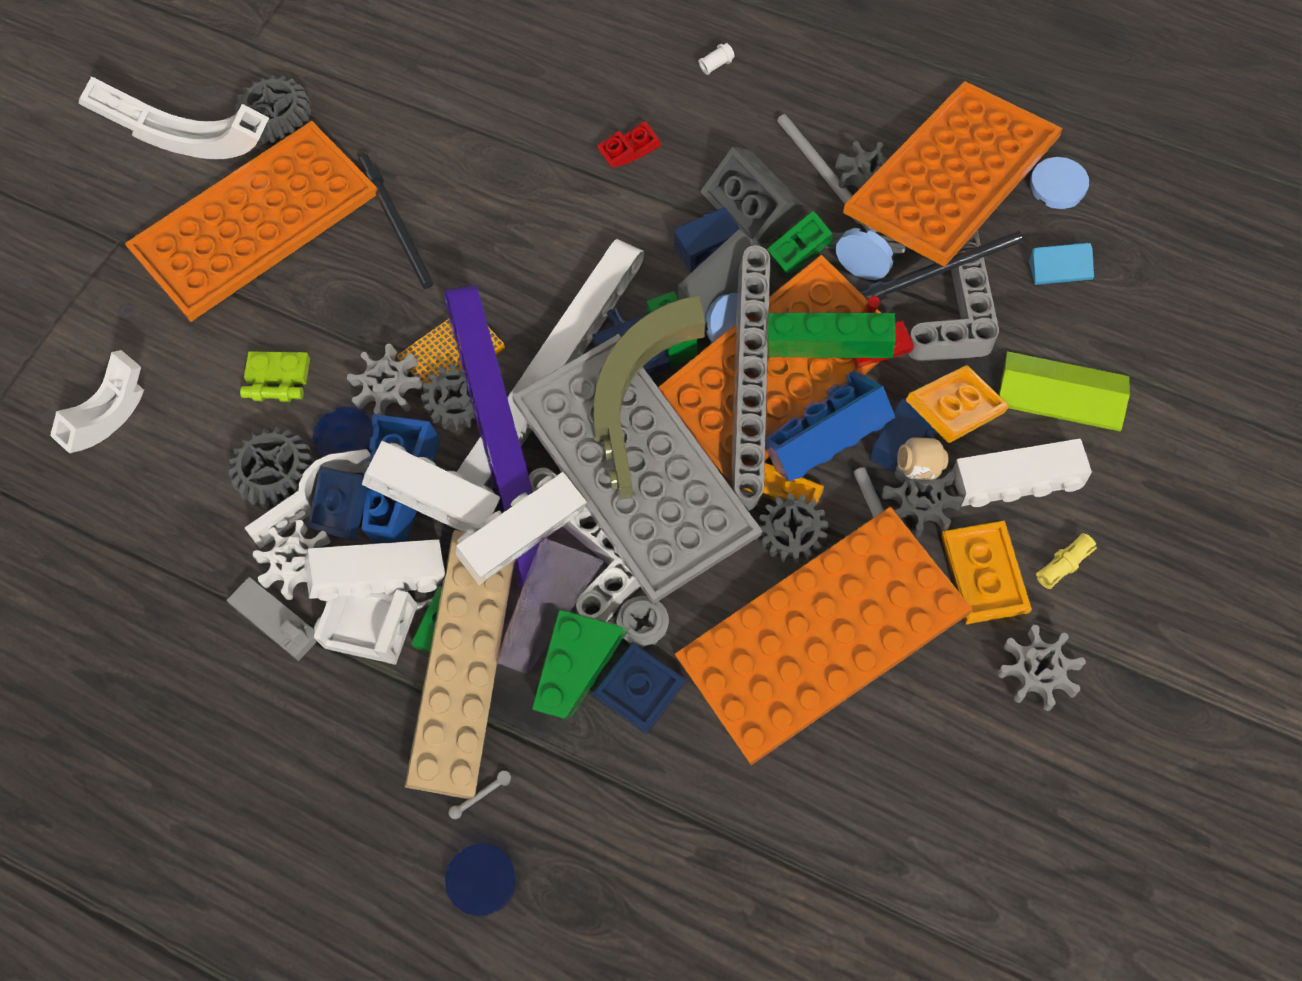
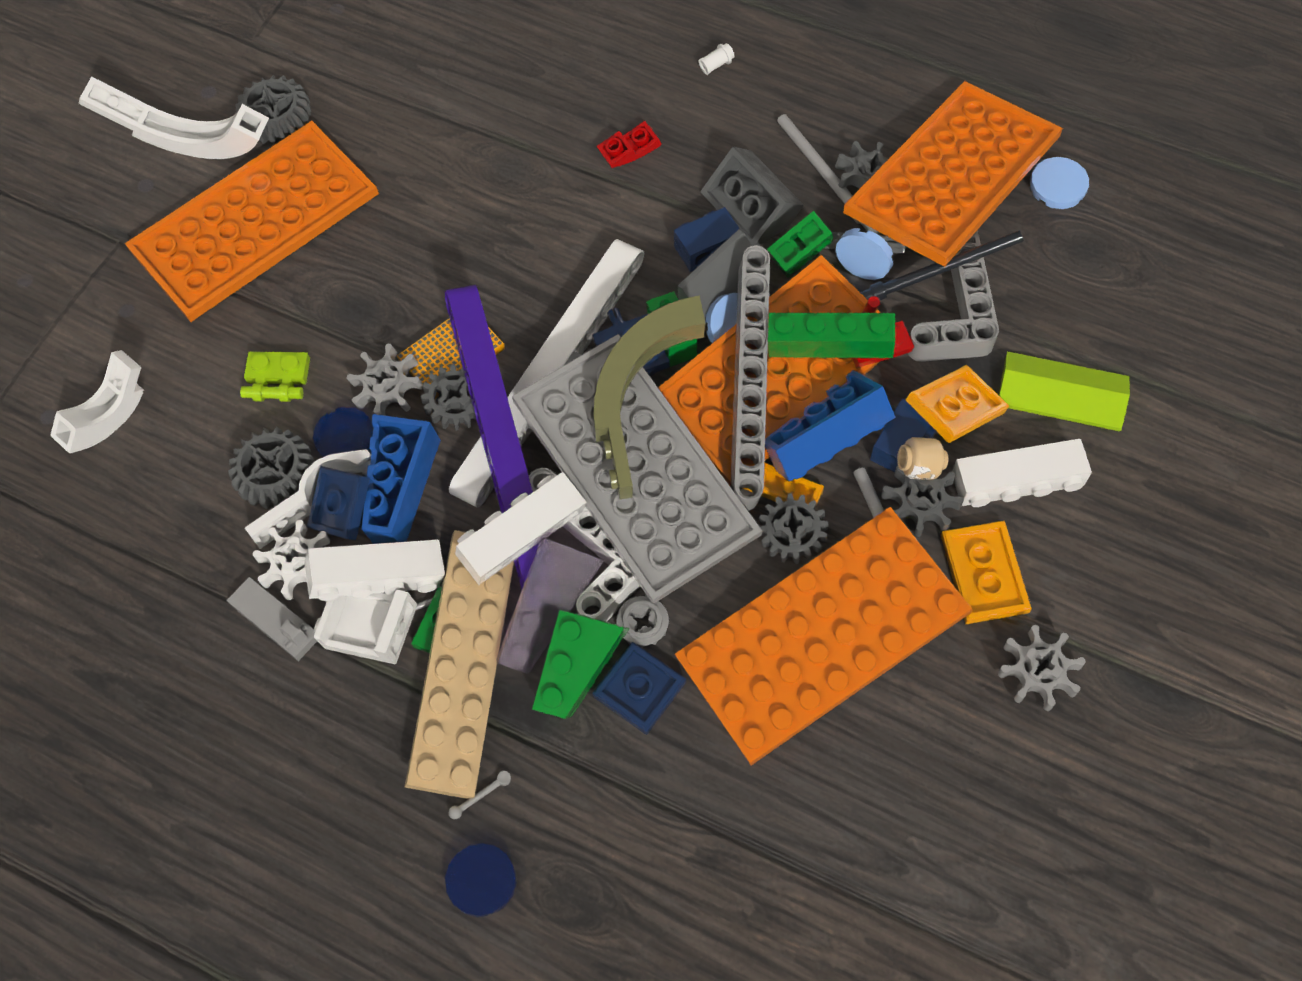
(376, 178): black bar -> none
(429, 488): white brick -> none
(1062, 263): dark azure slope -> none
(1066, 561): light yellow pin -> none

